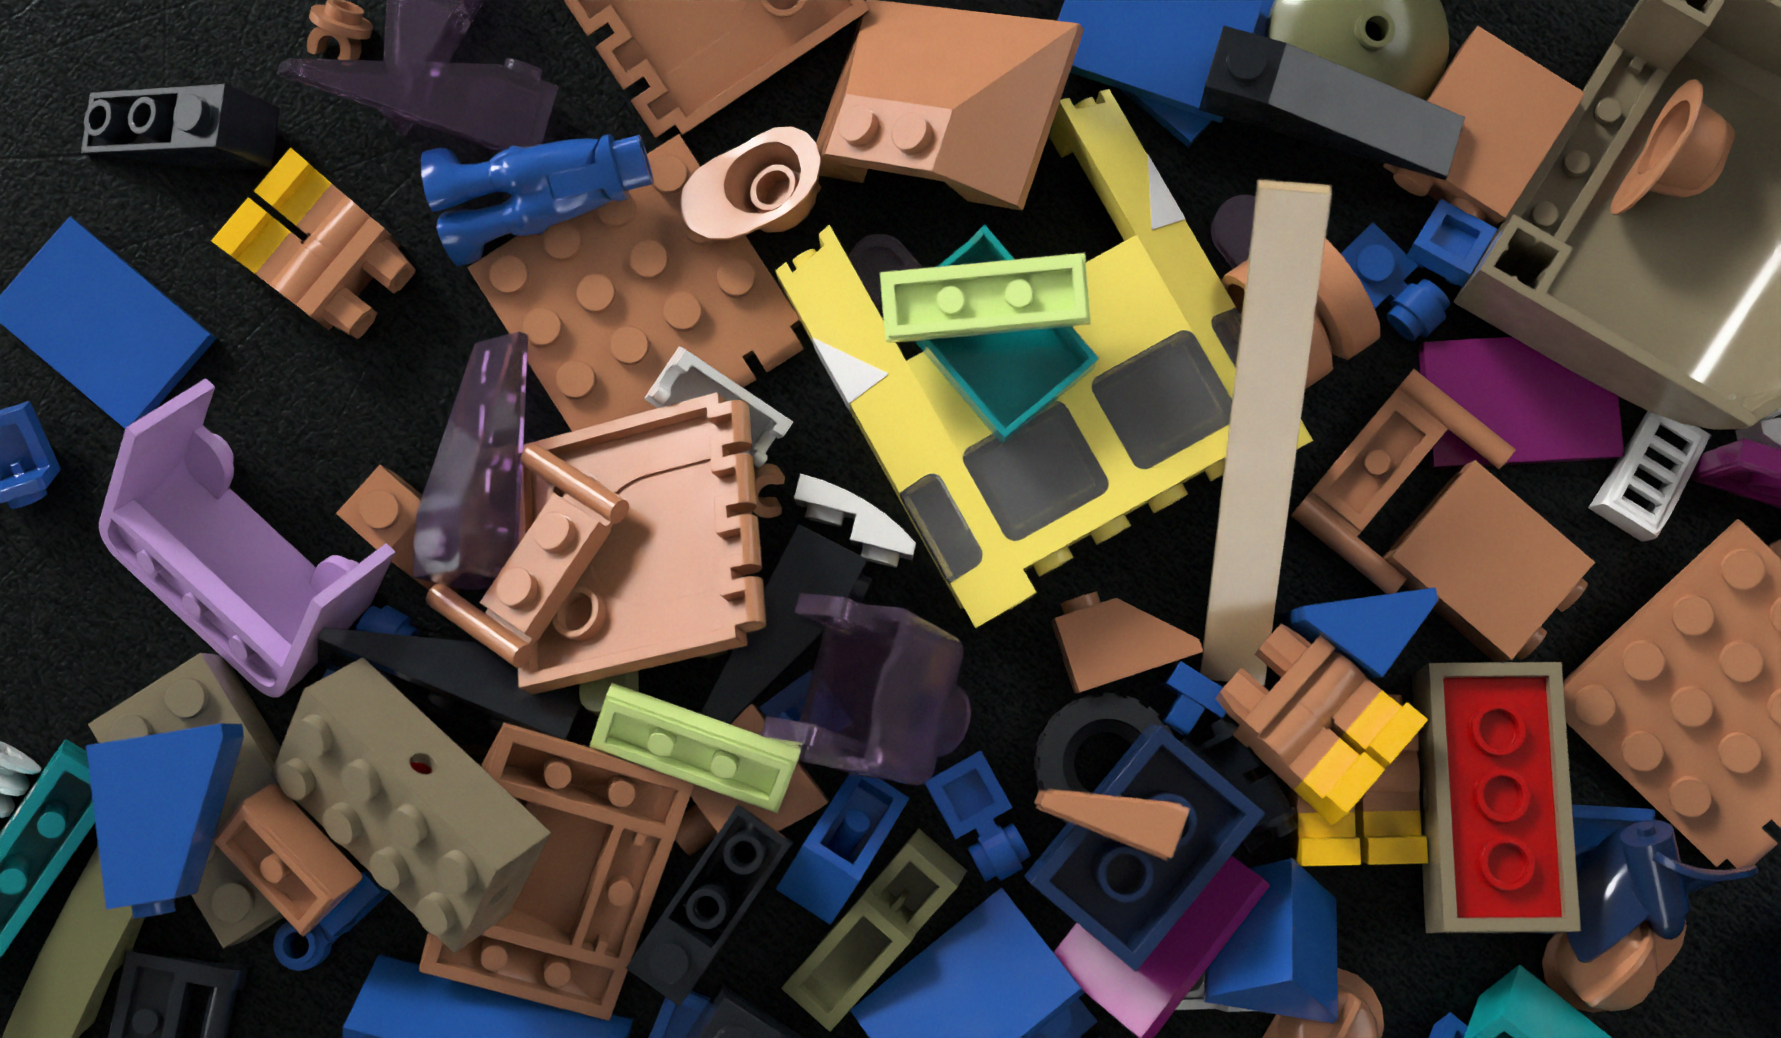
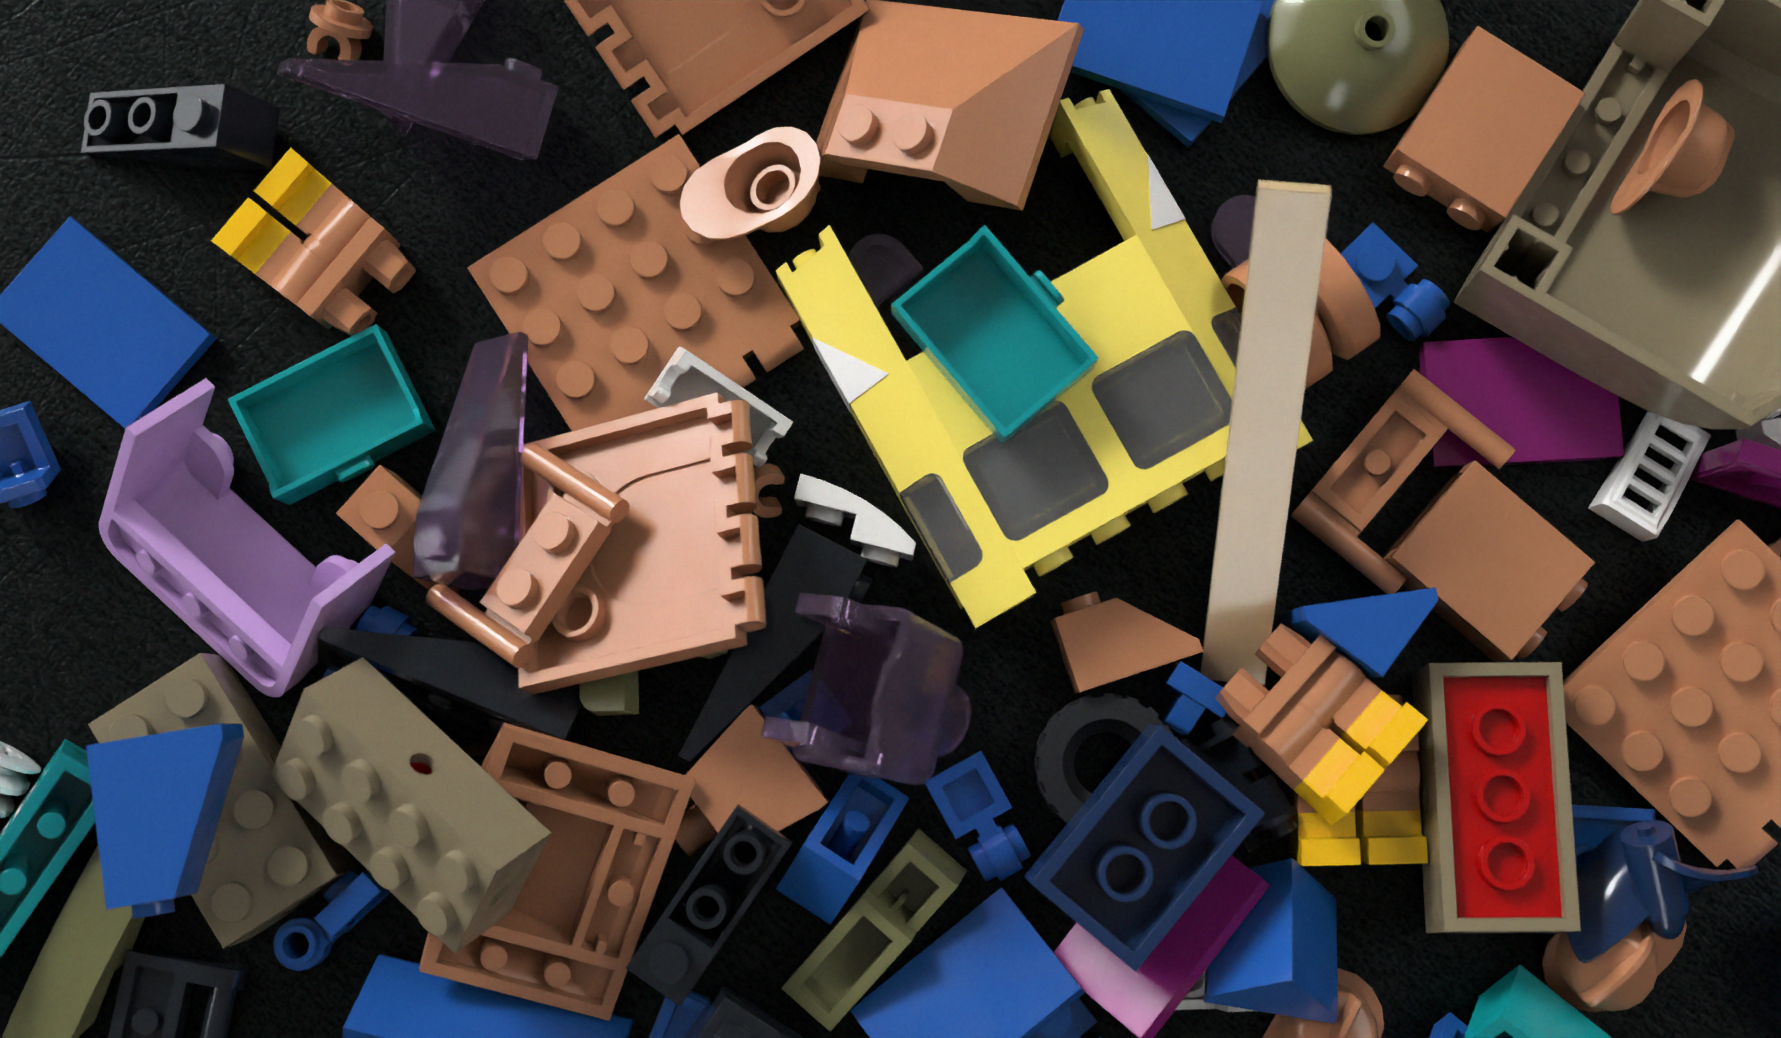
(287, 857): nougat slope -> none
(331, 415): none -> teal container
(544, 183): blue piece -> none
(694, 748): yellowish green tile -> none
(985, 298): yellowish green tile -> none
(1137, 822): nougat slope -> none
(1327, 104): black slope -> none
(1451, 243): blue tile -> none

